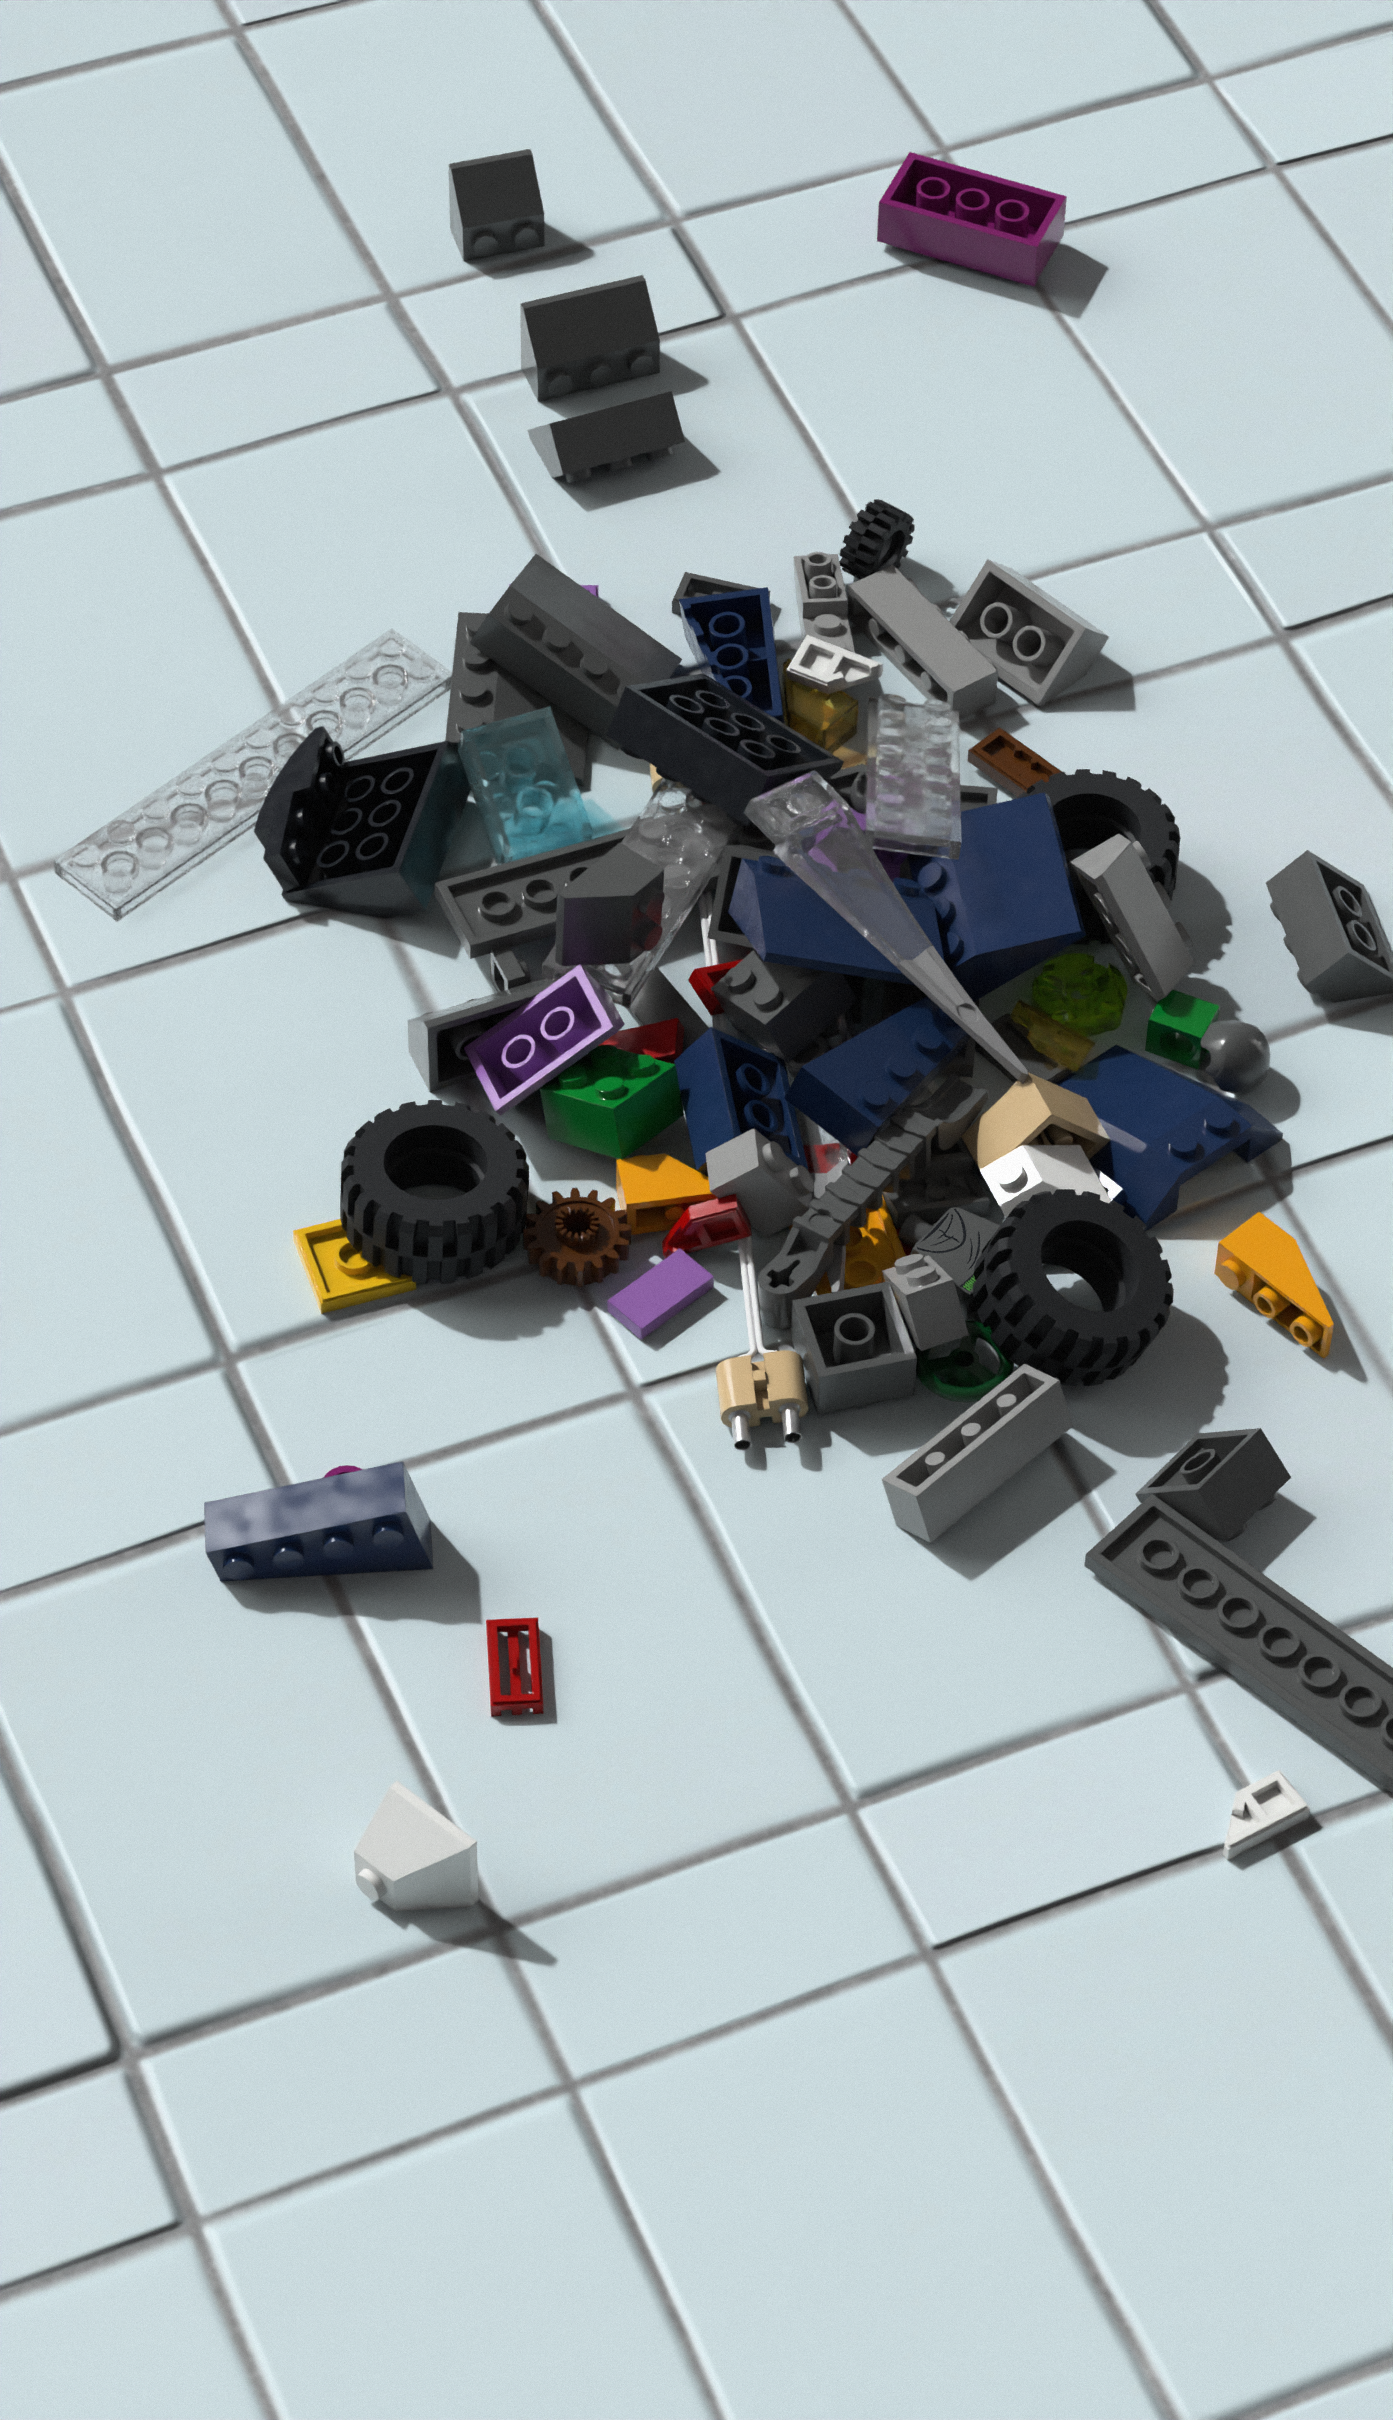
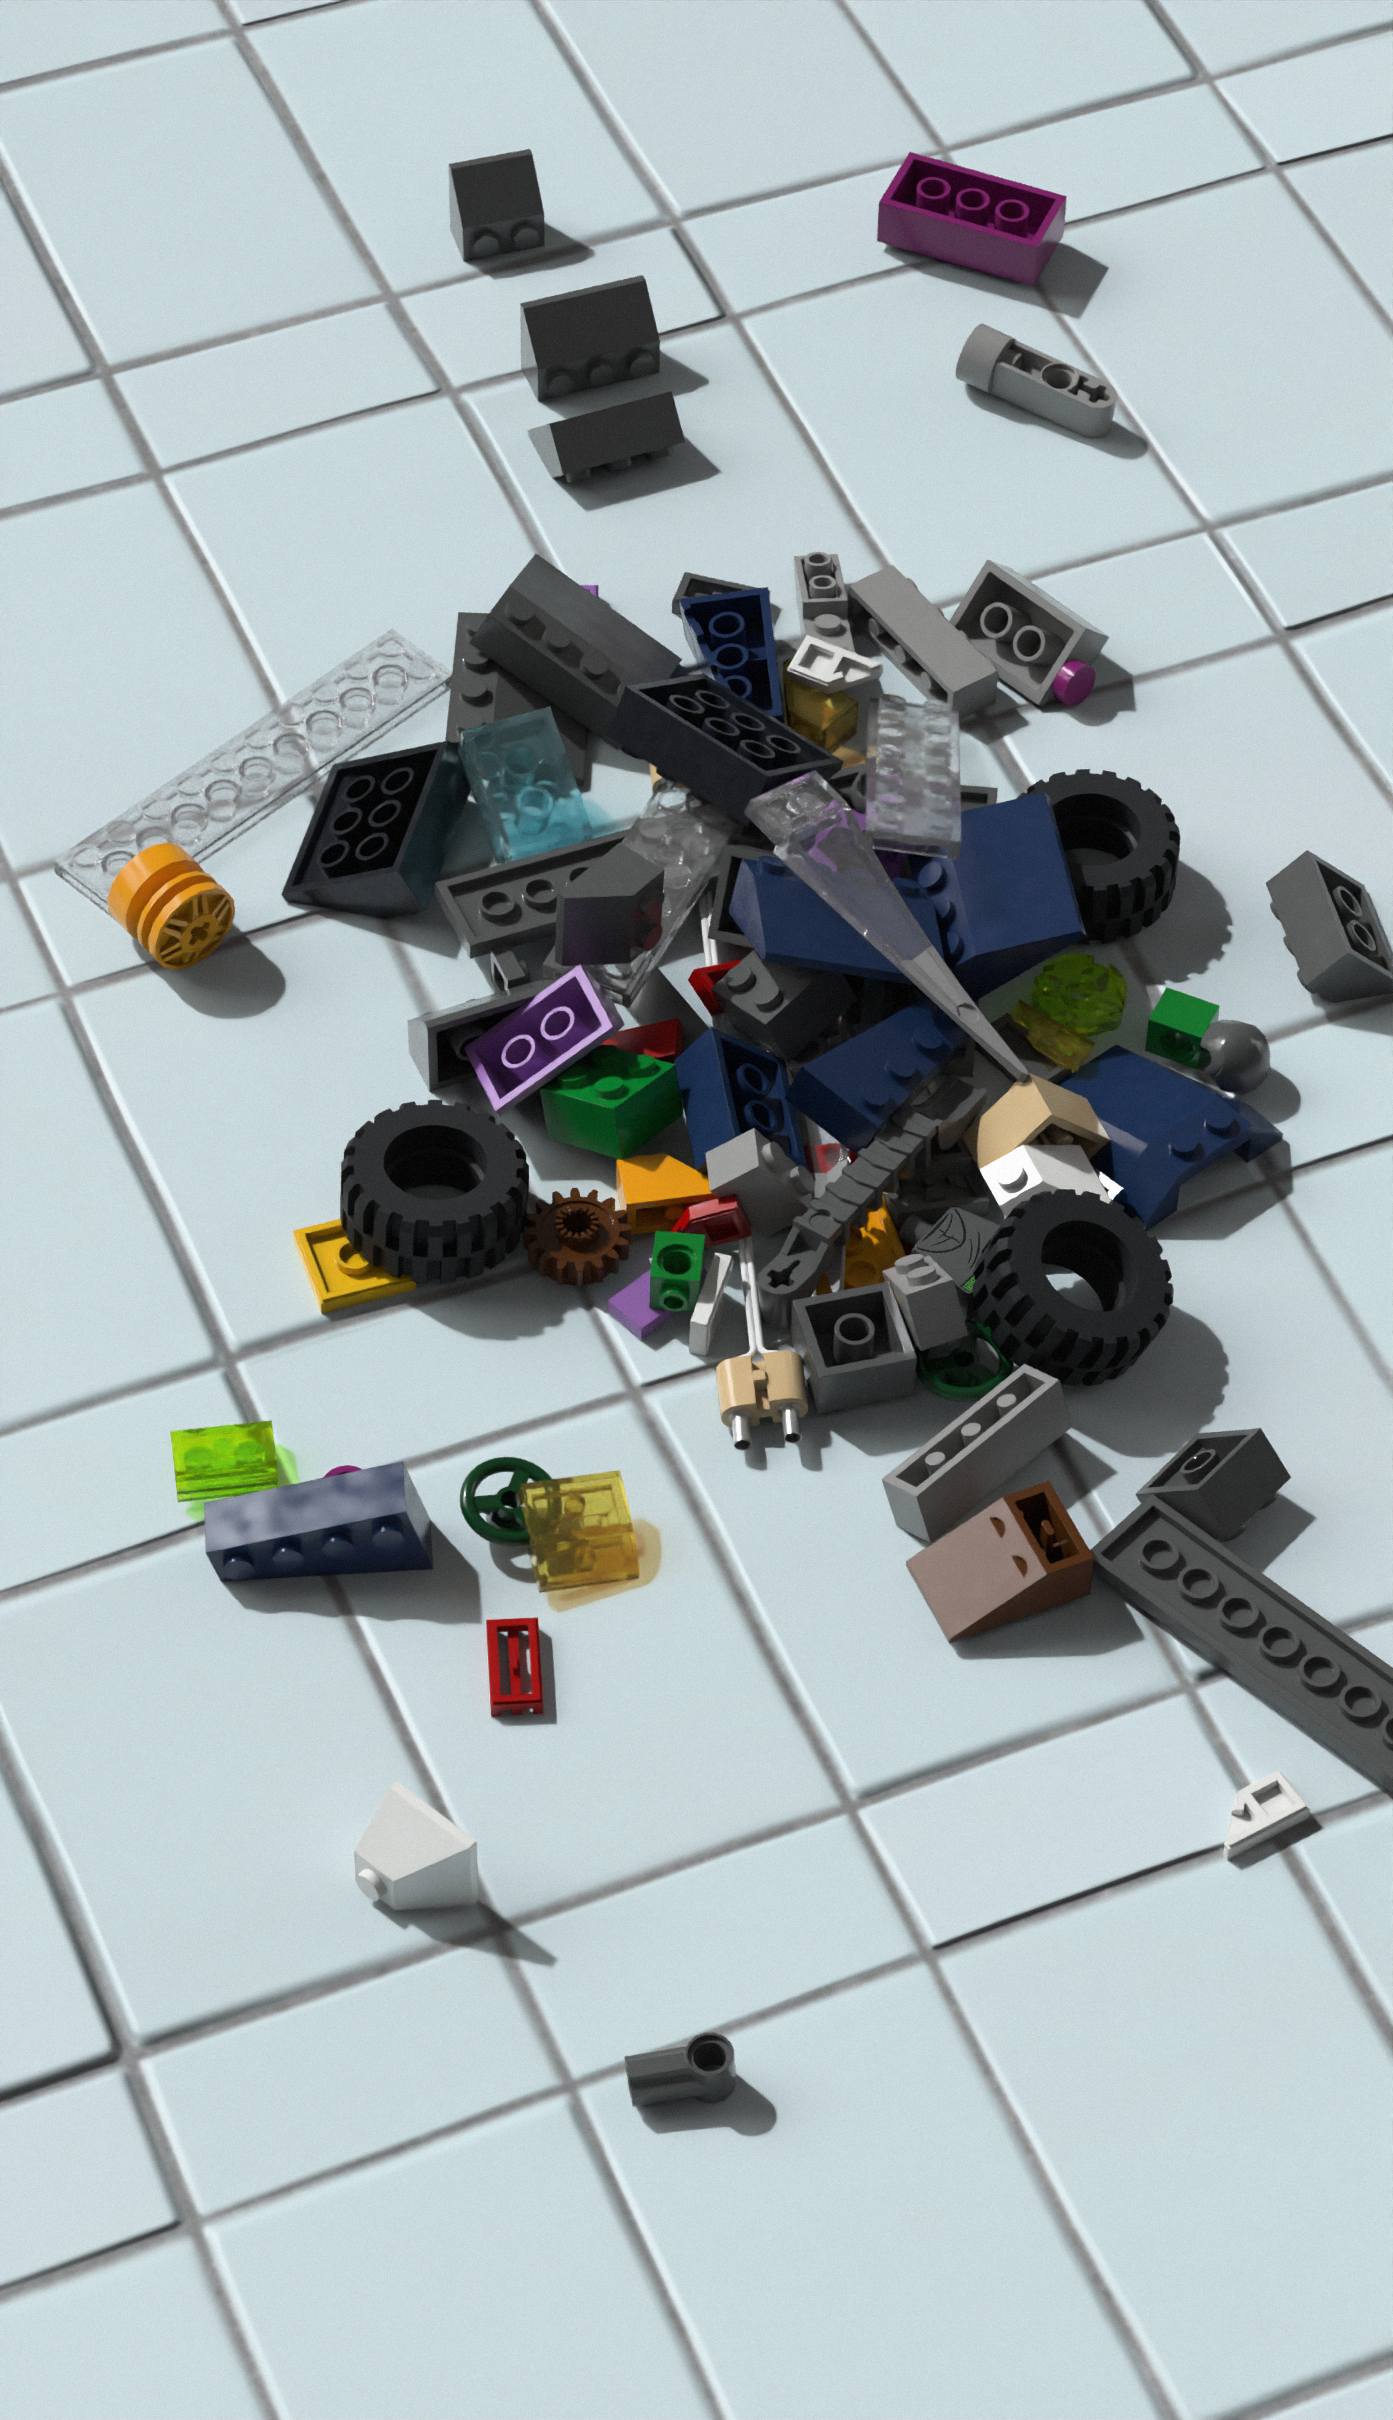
(171, 906): none -> light orange wheel
(224, 1460): none -> clear neon green plate
(298, 801): black slope -> none
(502, 1524): none -> dark green piece
(579, 1531): none -> clear yellow slope
(676, 1271): none -> green brick
(678, 2072): none -> dark grey piece
(710, 1305): none -> white tile
(876, 539): black tyre -> none
(1004, 1564): none -> slope
(1010, 762): reddish brown plate -> none
(1037, 382): none -> light grey beam
(1074, 682): none -> magenta tile
(1135, 914): light grey slope -> none
(1273, 1275): light orange slope -> none

